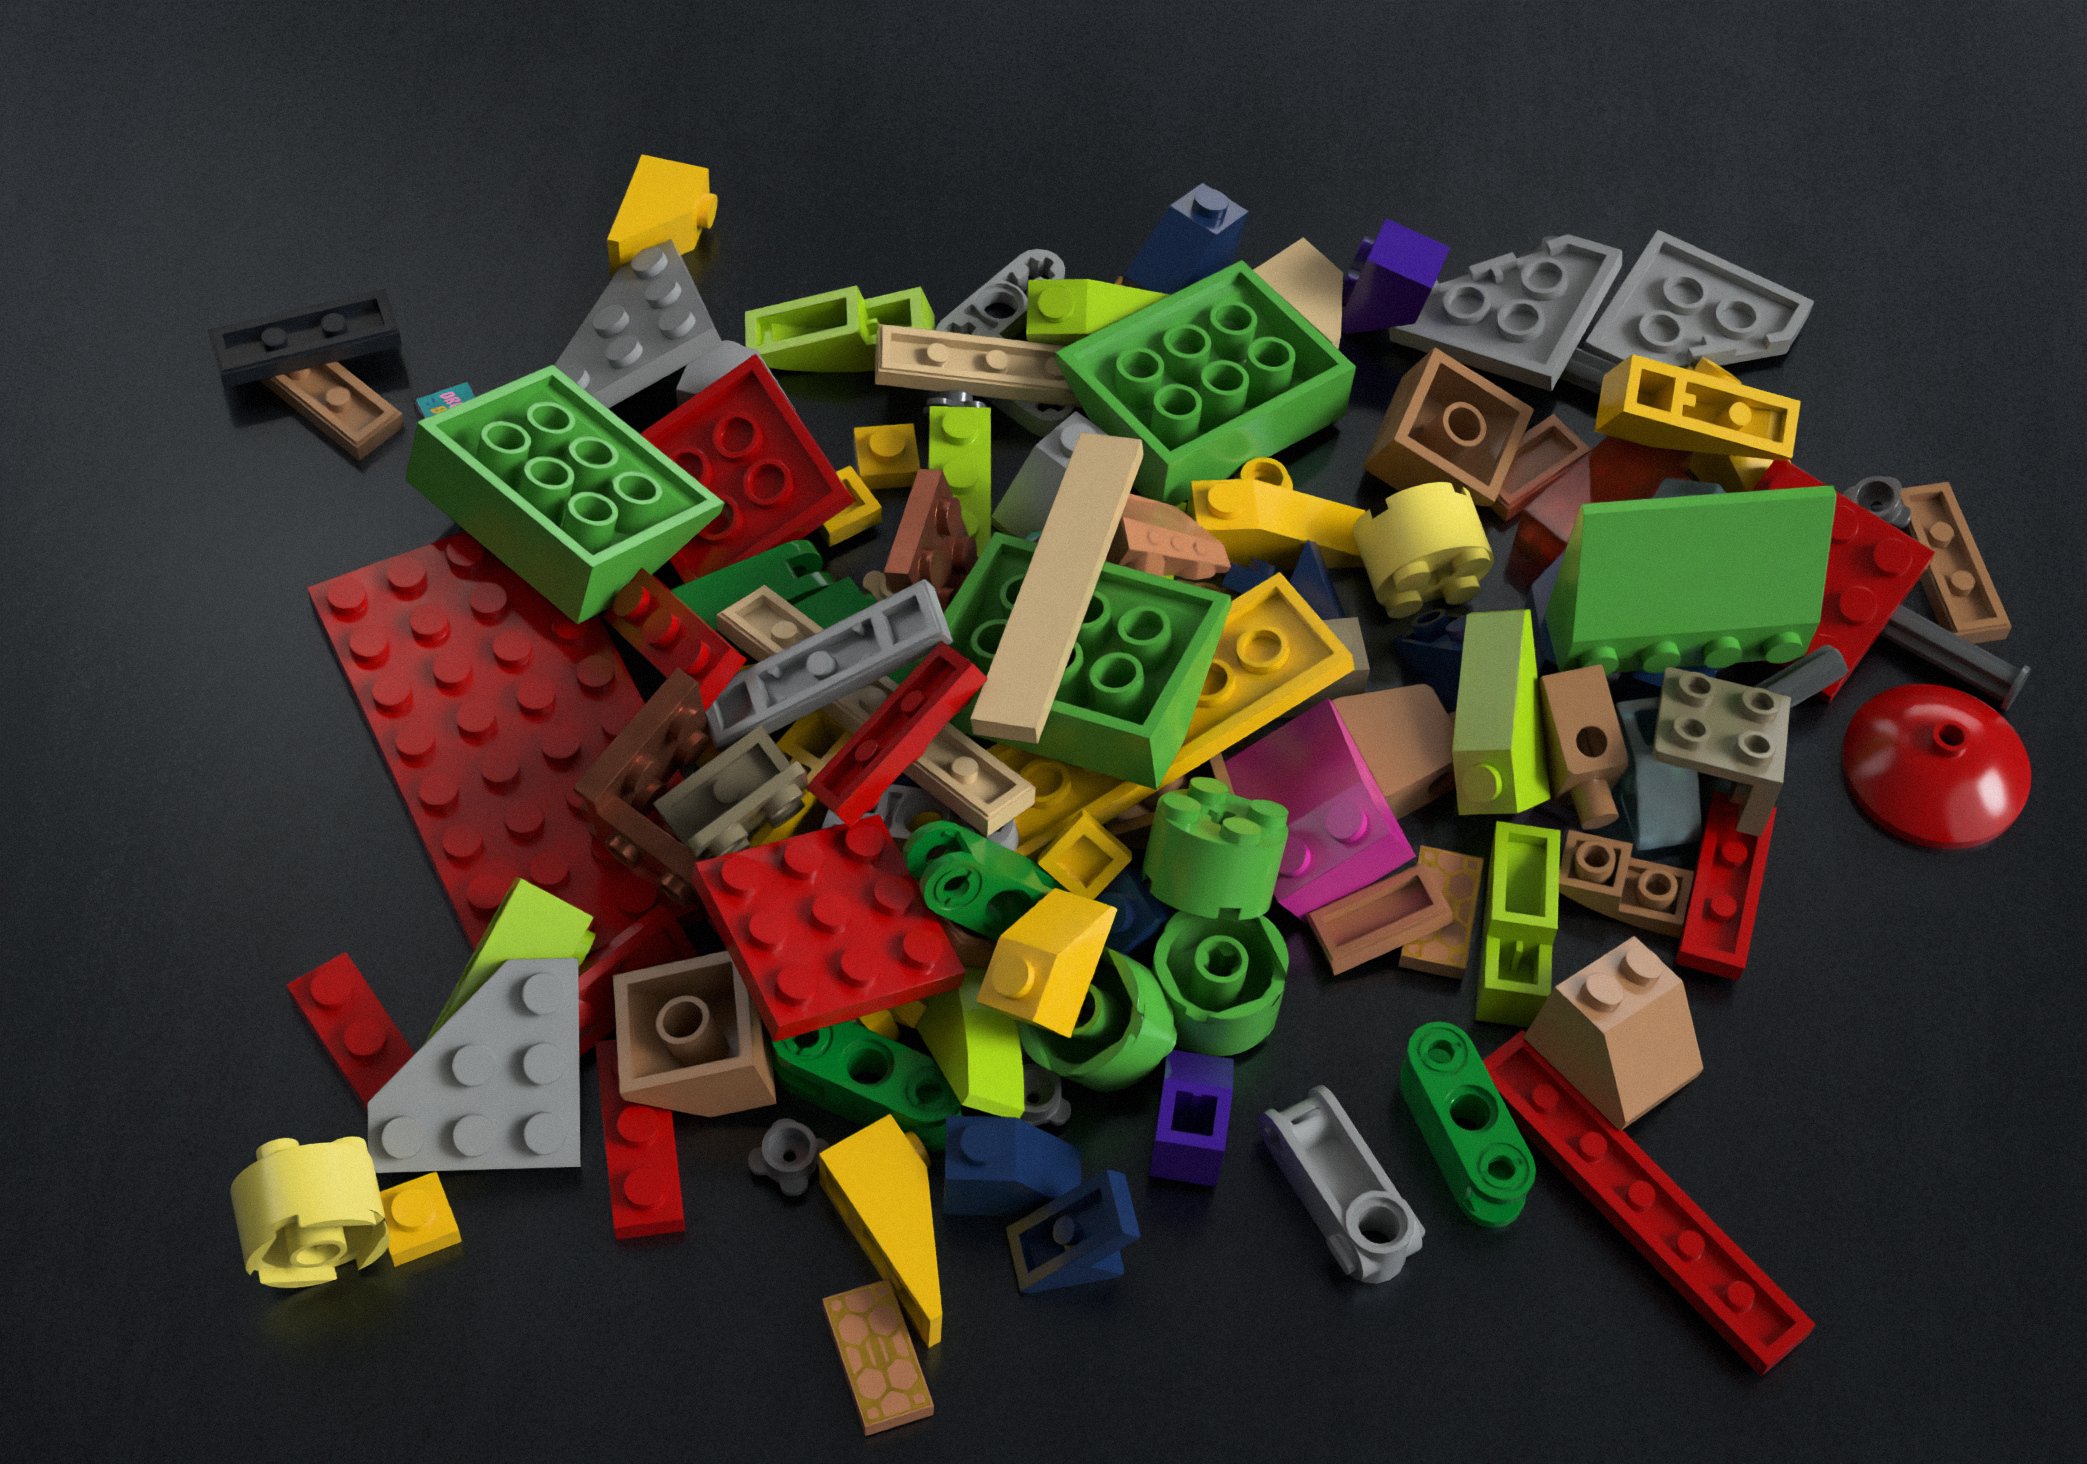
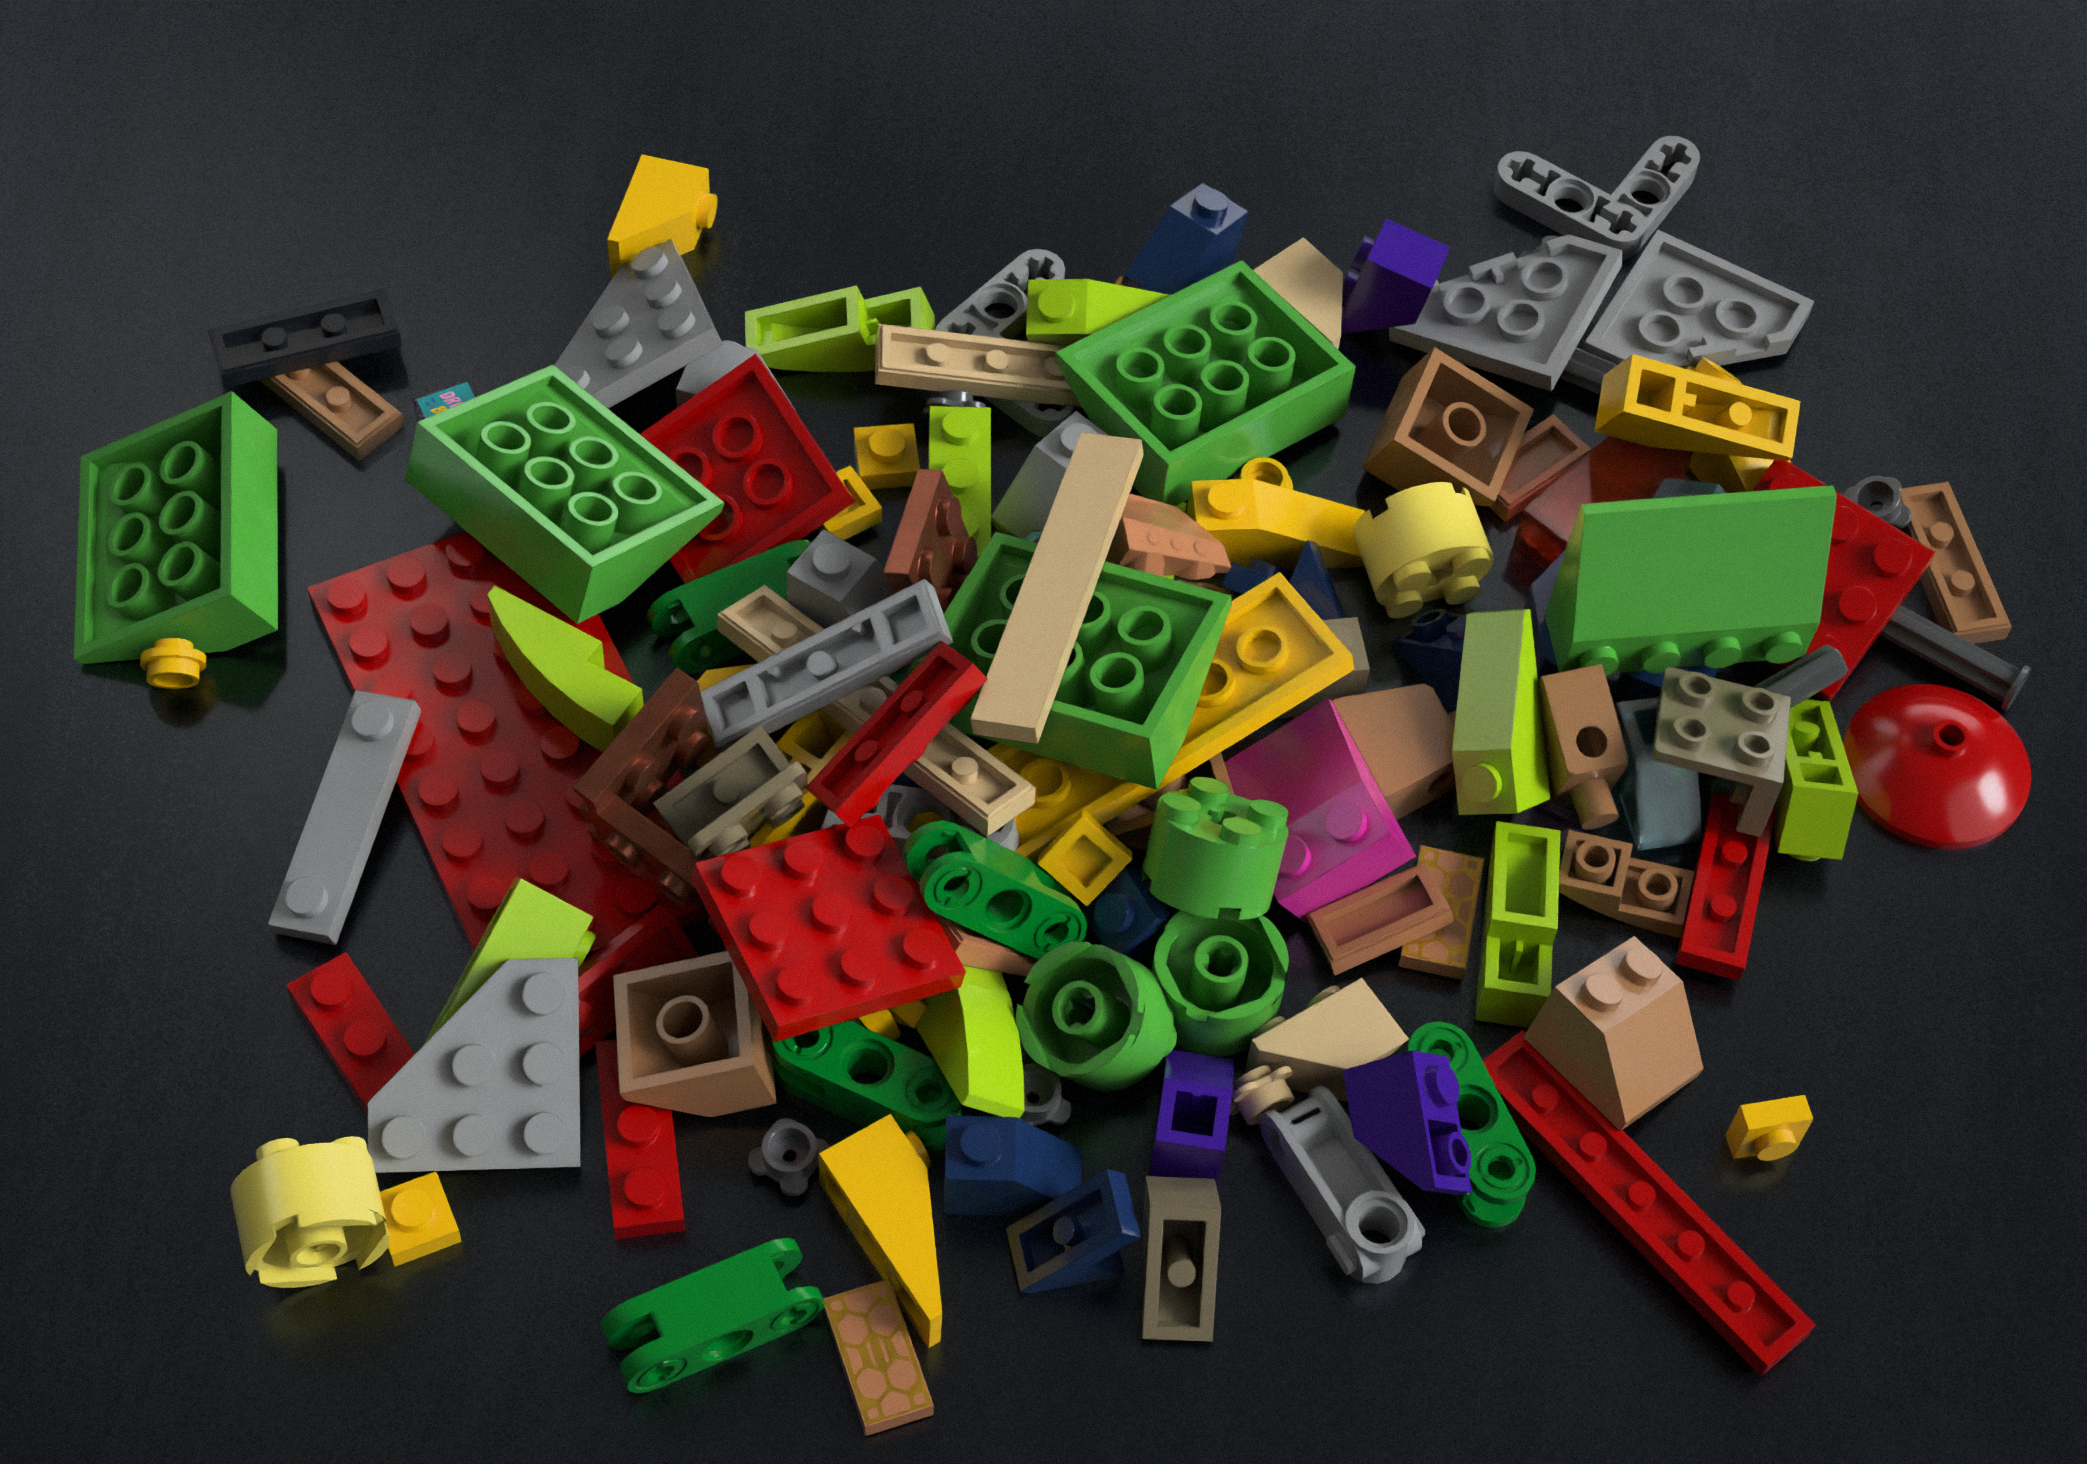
(173, 664): none -> yellow plate
(179, 535): none -> bright green slope
(345, 817): none -> light grey plate
(563, 670): none -> lime slope
(673, 635): red plate -> none
(710, 1316): none -> green piece
(835, 581): none -> light grey slope
(1048, 961): yellow slope -> none
(1179, 1258): none -> dark tan slope
(1261, 1091): none -> tan plate
(1329, 1036): none -> tan slope
(1410, 1118): none -> dark purple slope
(1611, 211): none -> light grey beam
(1769, 1128): none -> yellow plate
(1817, 787): none -> lime slope

